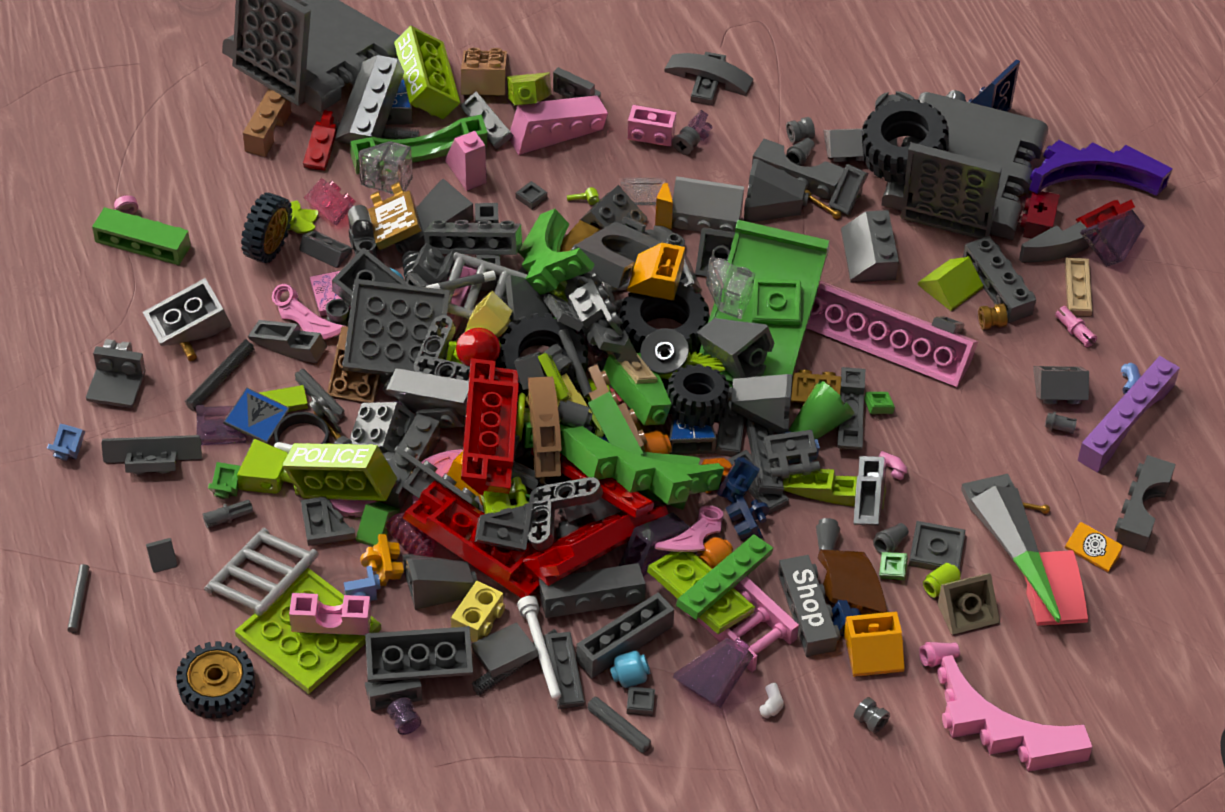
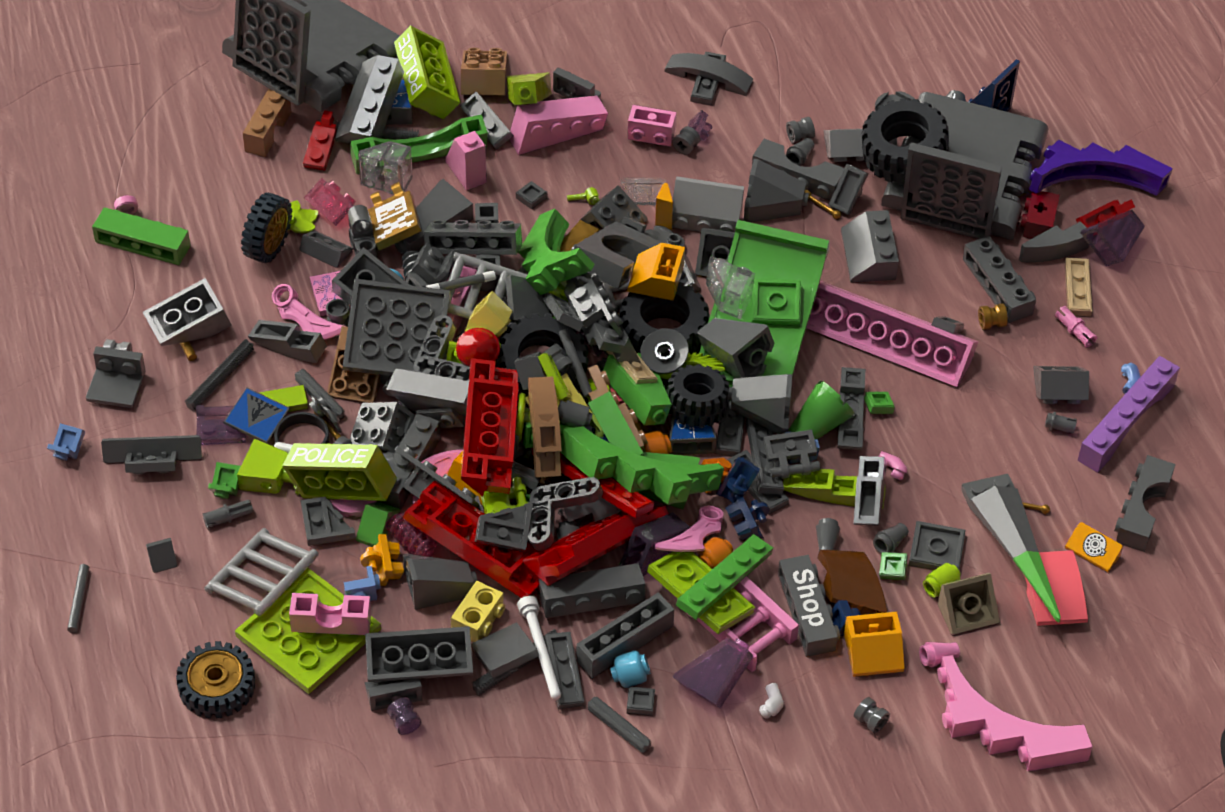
(805, 381): pearl gold bracket -> none
(952, 282): lime slope -> none

